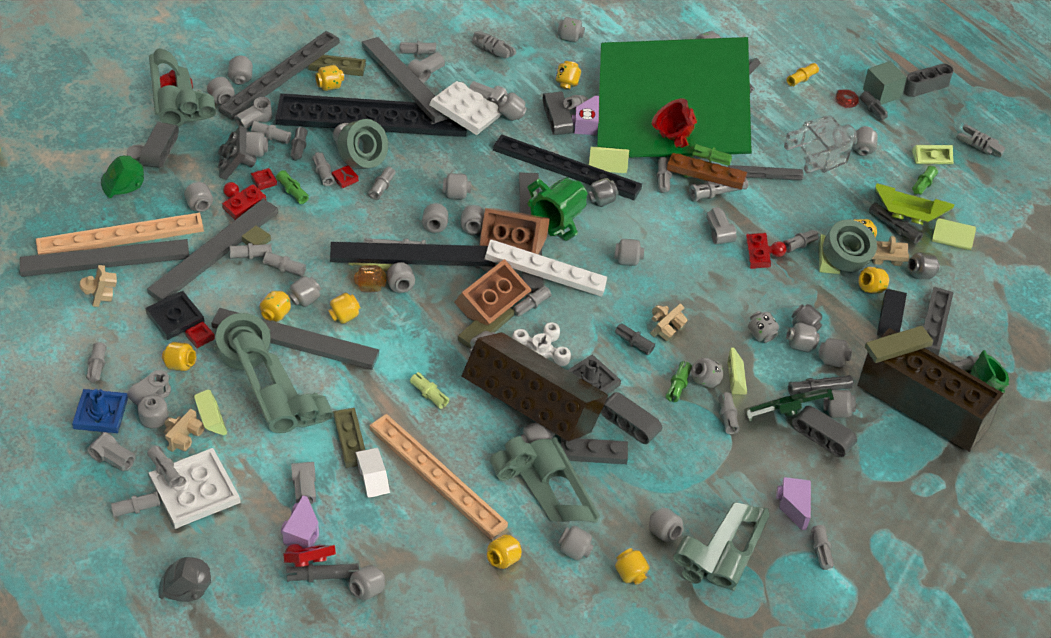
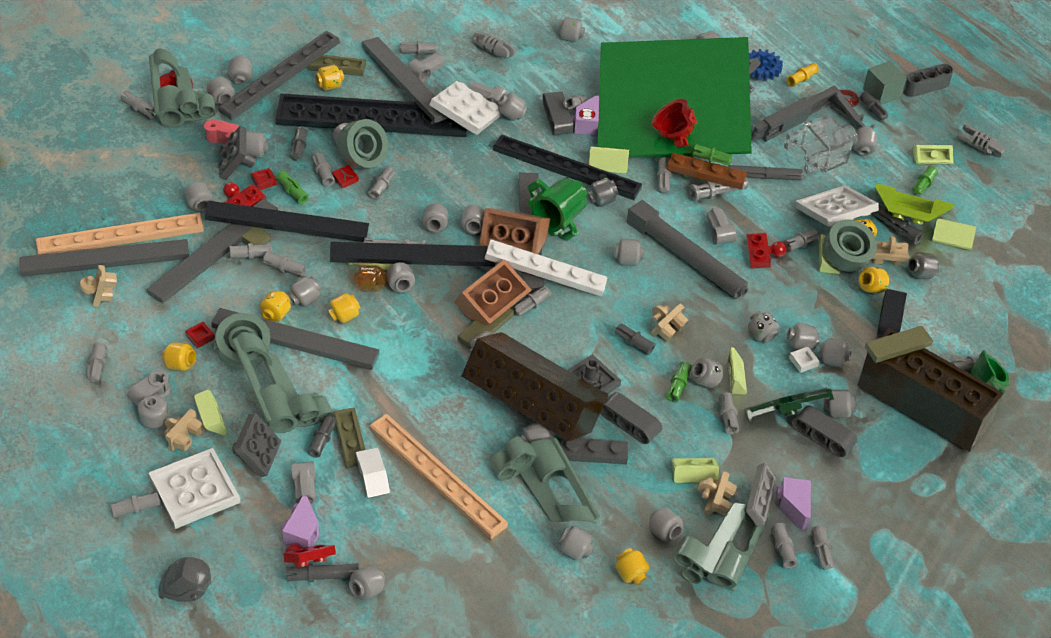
(99, 406): blue plate -> none
(107, 449): light grey piece -> none
(122, 176): green helmet -> none
(135, 151): light grey piece -> none
(138, 103): none -> light grey pin
(159, 144): dark grey beam -> none
(164, 466): light grey pin -> none
(174, 315): black plate -> none
(218, 131): none -> coral leg
(253, 447): none -> dark grey plate
(259, 112): light grey piece -> none
(271, 132): light grey pin -> none
(286, 221): none -> black tile
(321, 437): none -> dark grey axle
(429, 390): yellowish green pin -> none
(456, 186): light grey head -> none
(504, 551): yellow head -> none
(542, 343): white gear -> none
(568, 74): yellow head -> none
(647, 220): none -> dark grey brick
(694, 469): none -> yellowish green slope
(714, 491): none -> tan hips
(761, 494): none -> light grey tile
(769, 66): none -> blue gear
(784, 545): none -> light grey pin
(800, 110): none -> dark grey hinge
(804, 359): none -> white plate
(807, 315): flat silver head -> none
(810, 384): dark grey pin -> none
(836, 205): none -> white plate
(937, 317): dark grey plate -> none

